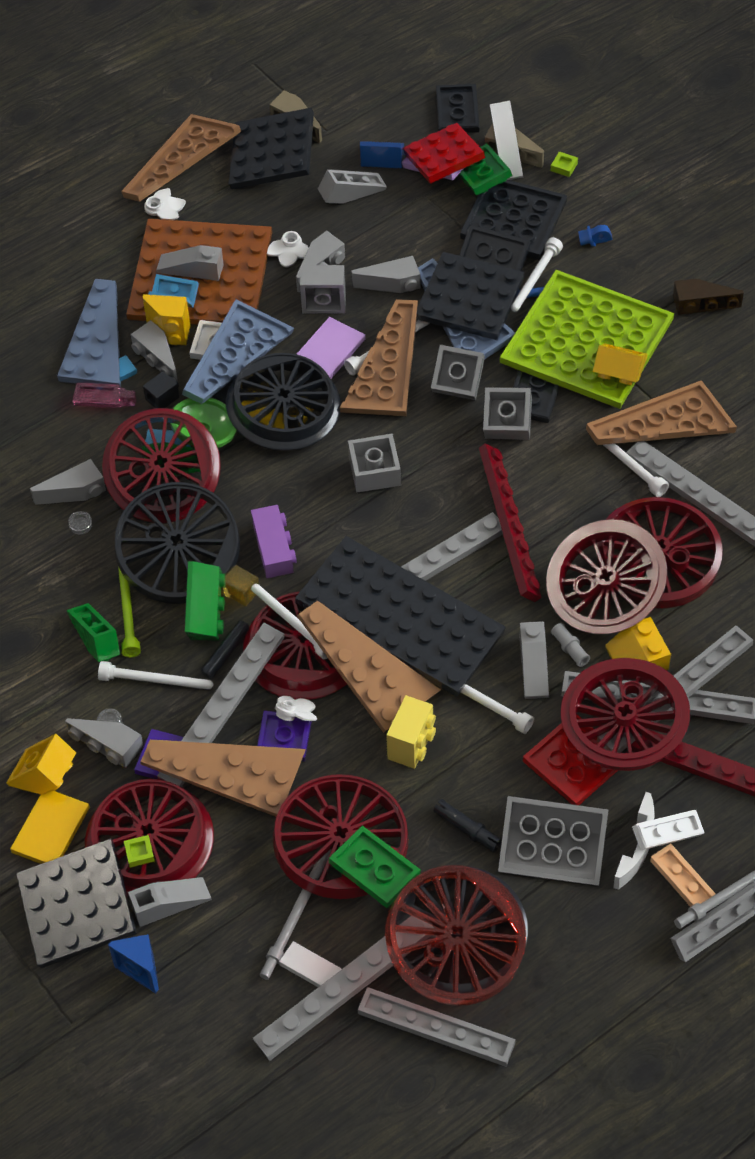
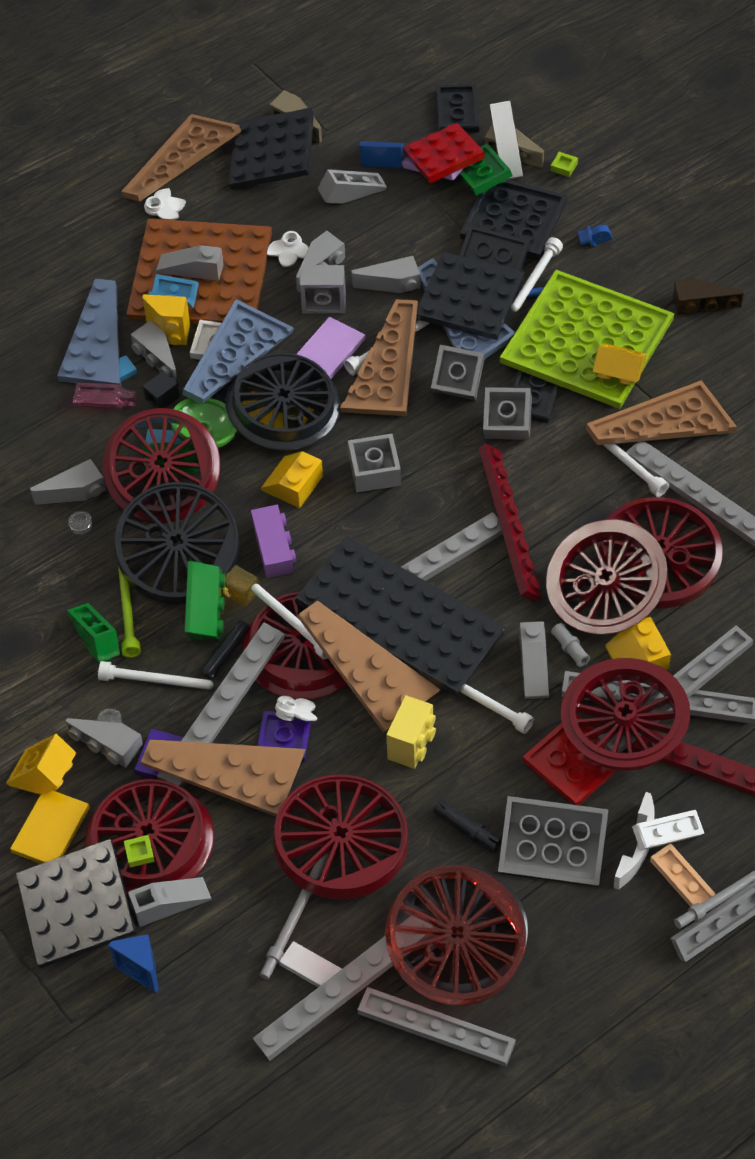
(294, 478): none -> yellow slope
(374, 866): green plate -> none

